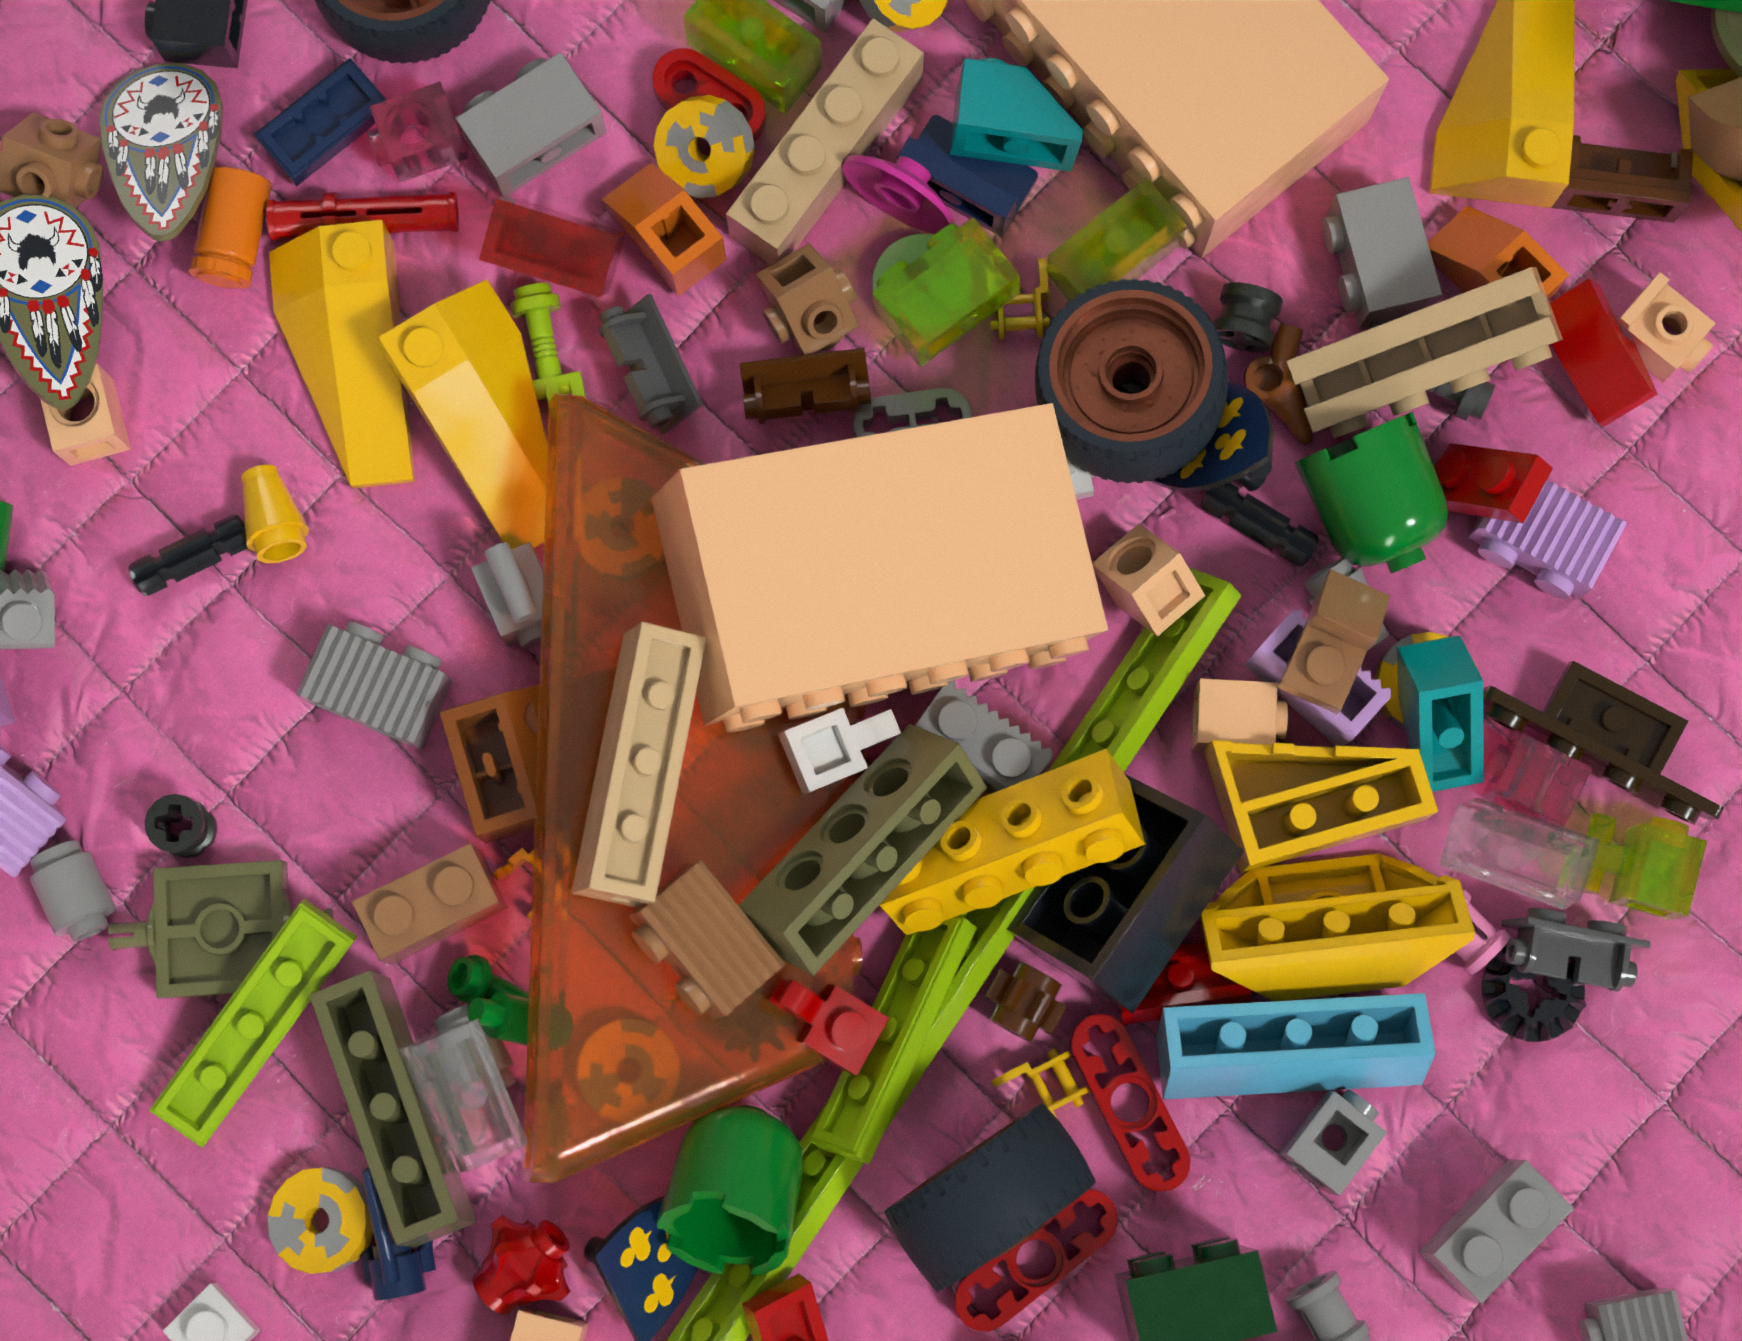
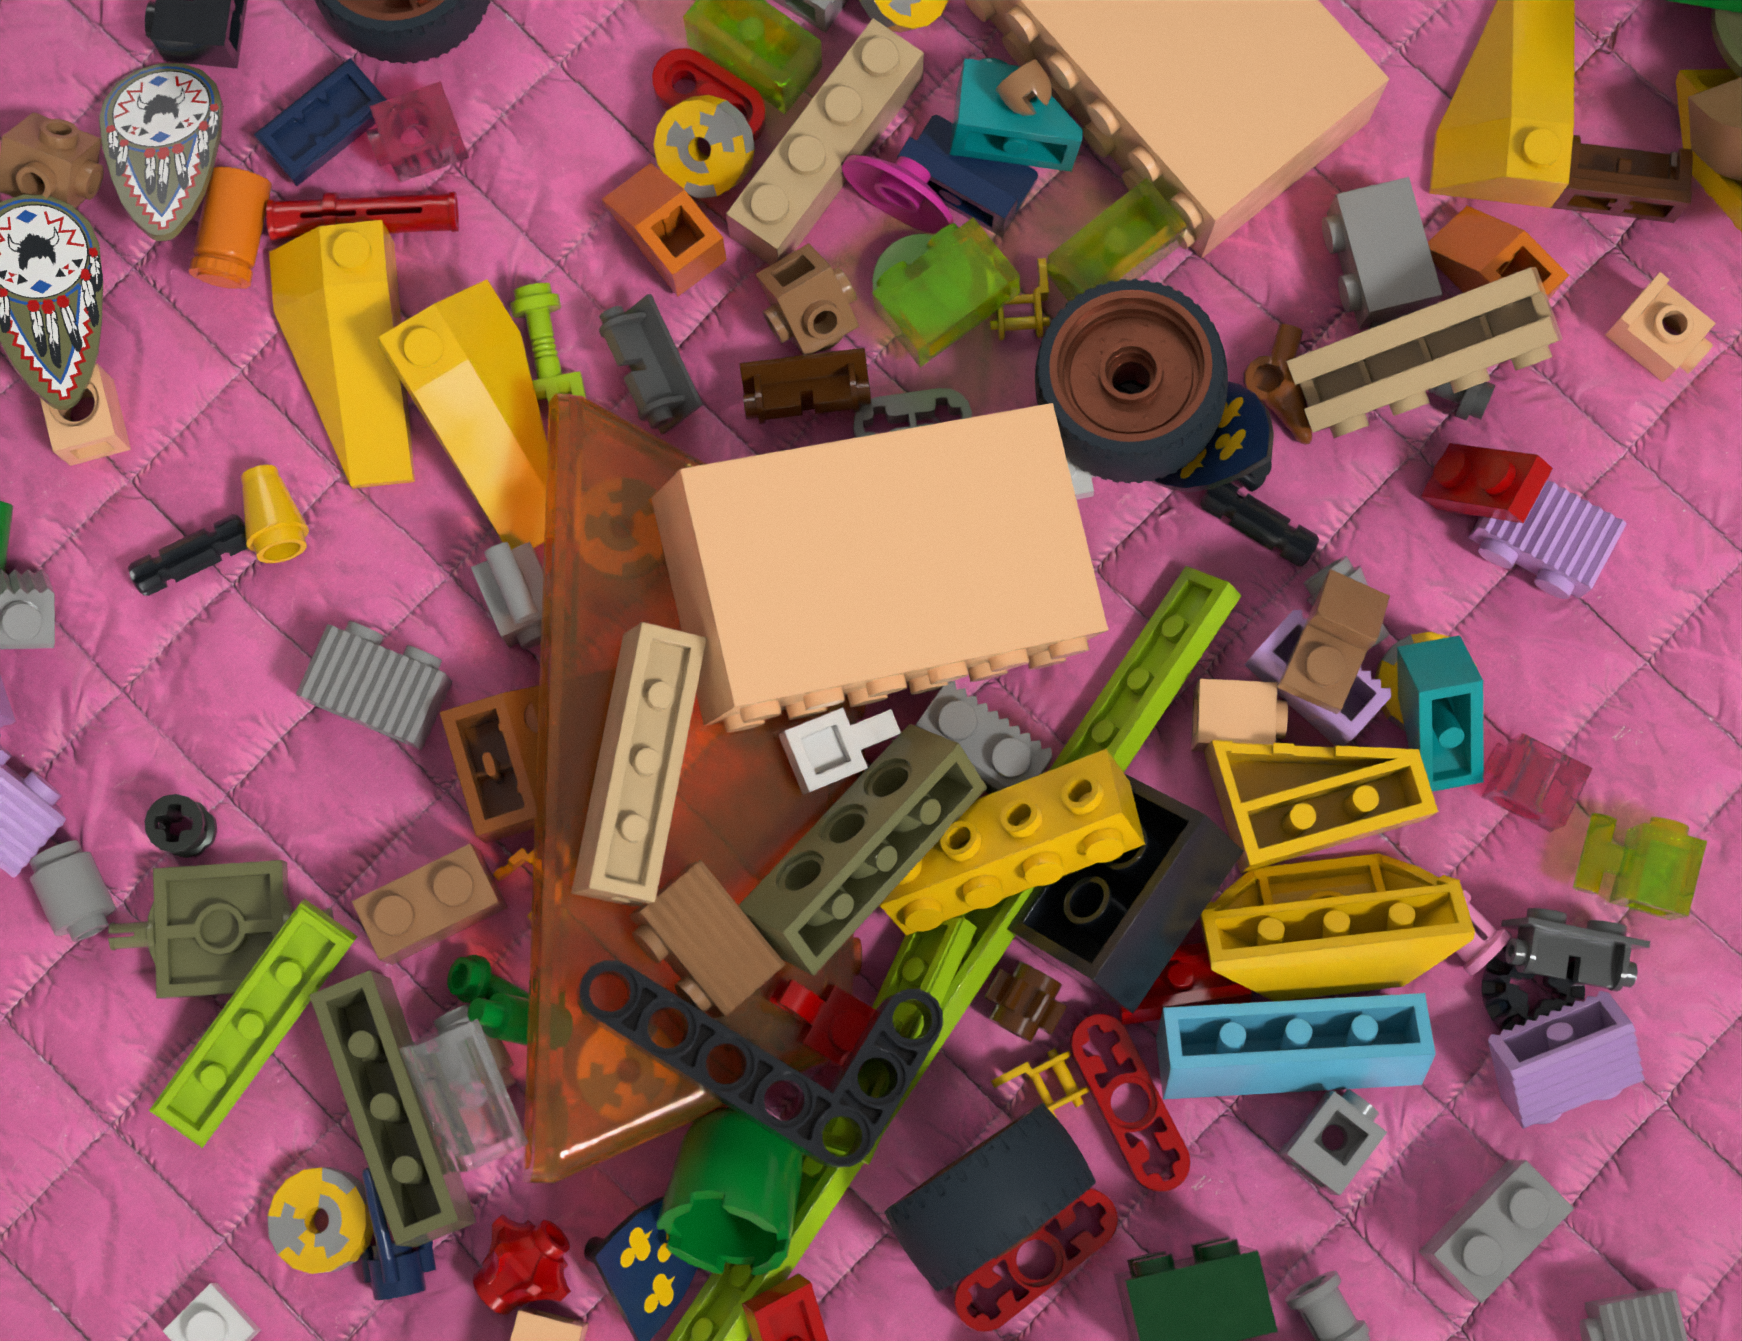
(531, 123): light grey brick -> none
(552, 245): clear red brick -> none
(761, 1069): none -> black beam
(1025, 85): none -> medium nougat hinge
(1148, 579): light nougat brick -> none
(1247, 316): pearl dark grey wheel -> none
(1378, 495): green cylinder -> none
(1519, 853): clear brick -> none
(1566, 1059): none -> lavender brick
(1598, 356): red slope -> none
(1612, 727): dark brown bracket -> none

